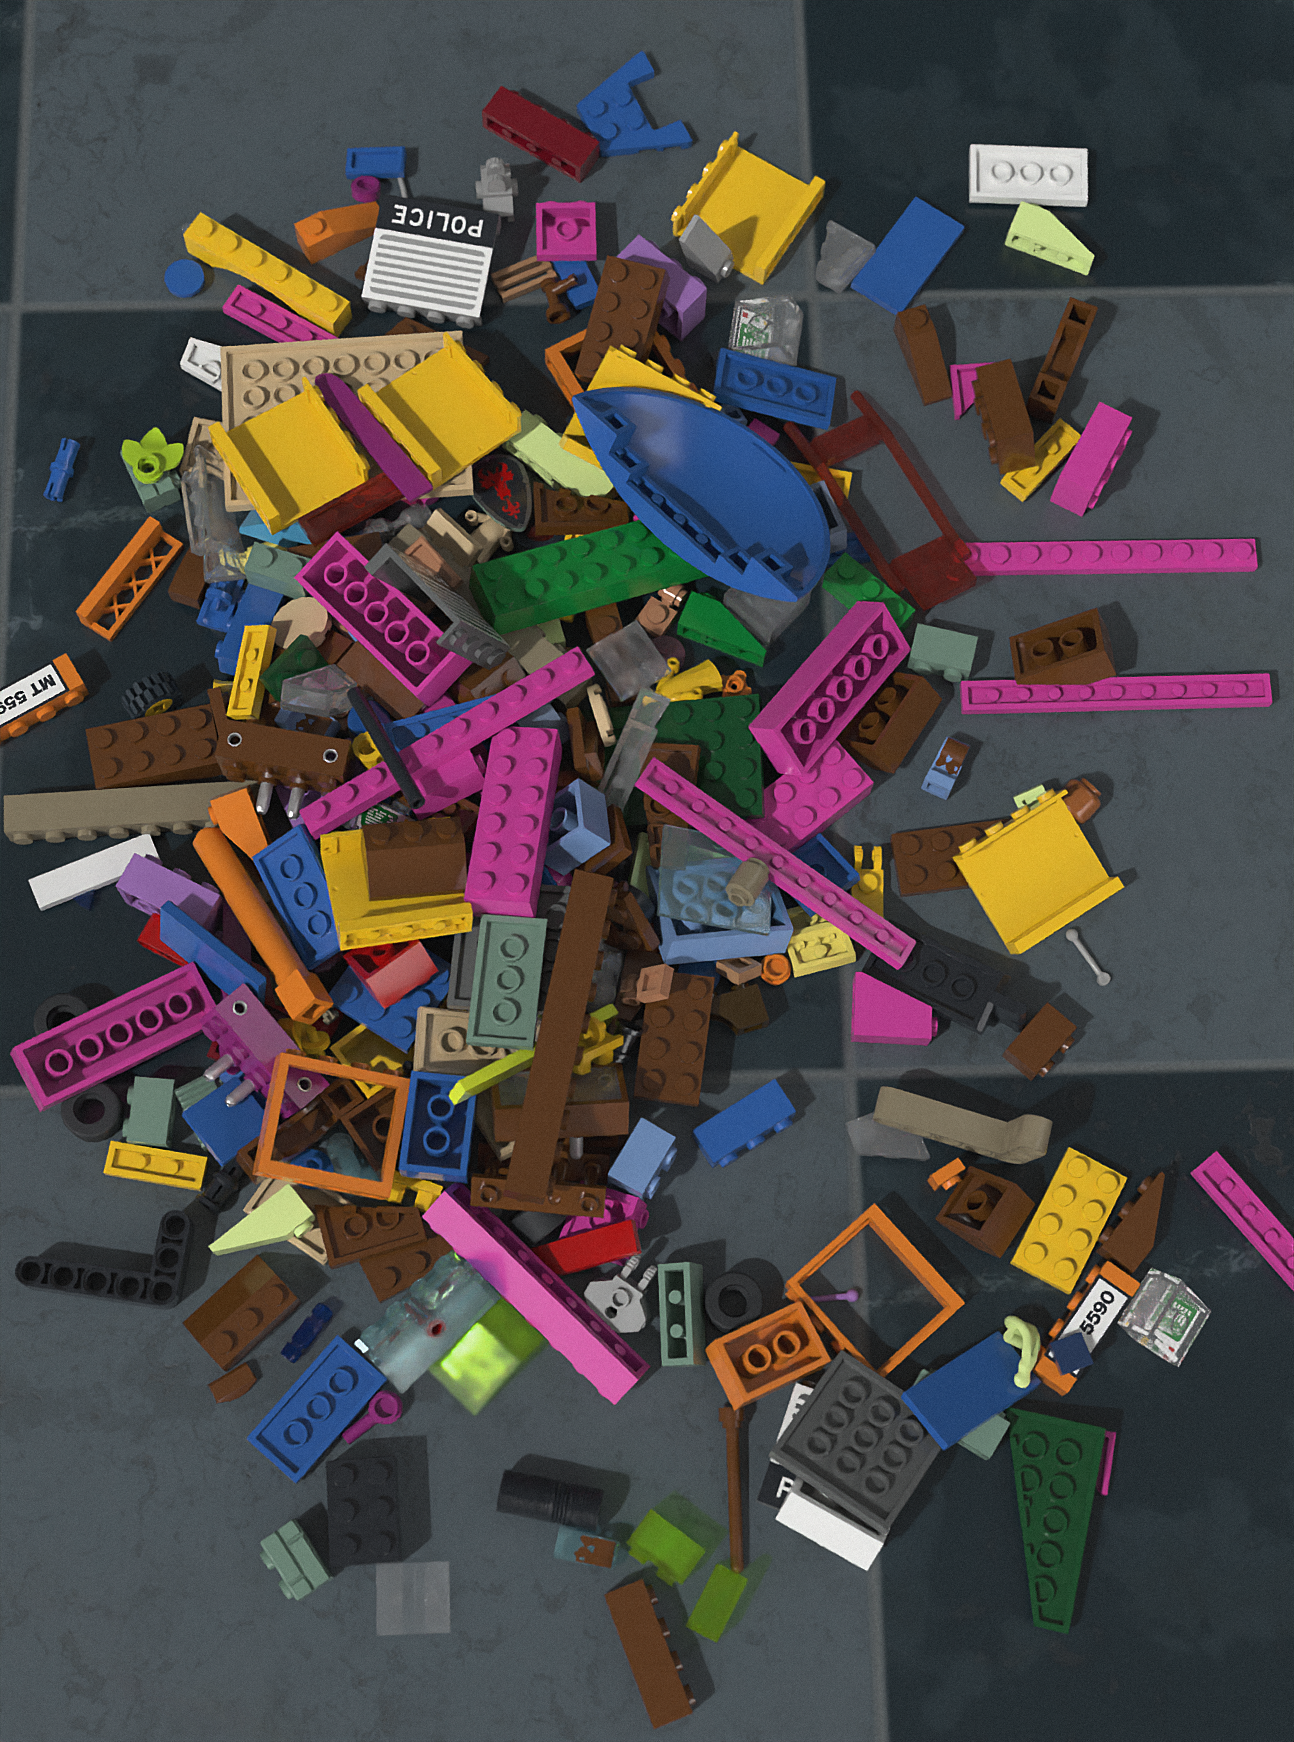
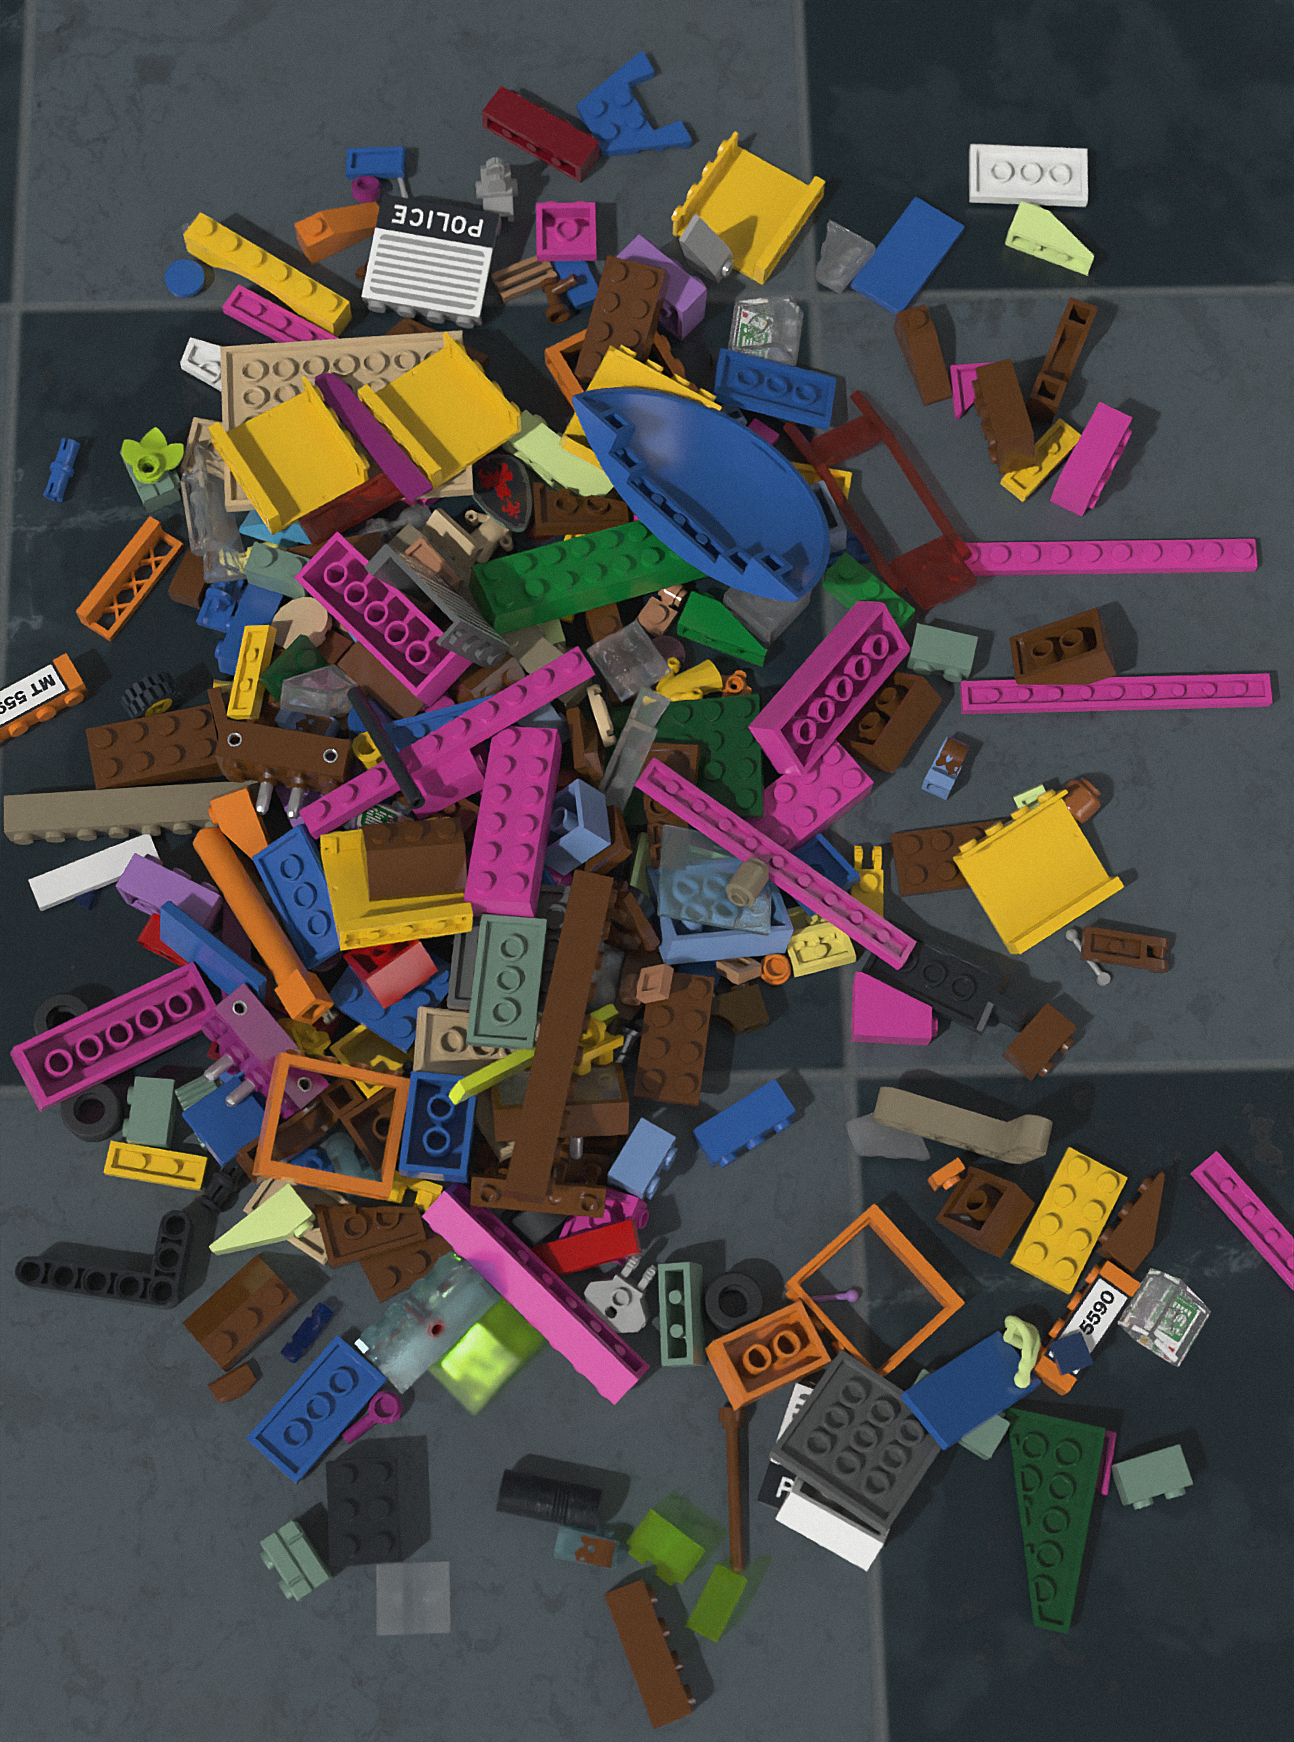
(1124, 949): none -> reddish brown plate
(1152, 1475): none -> sand green brick

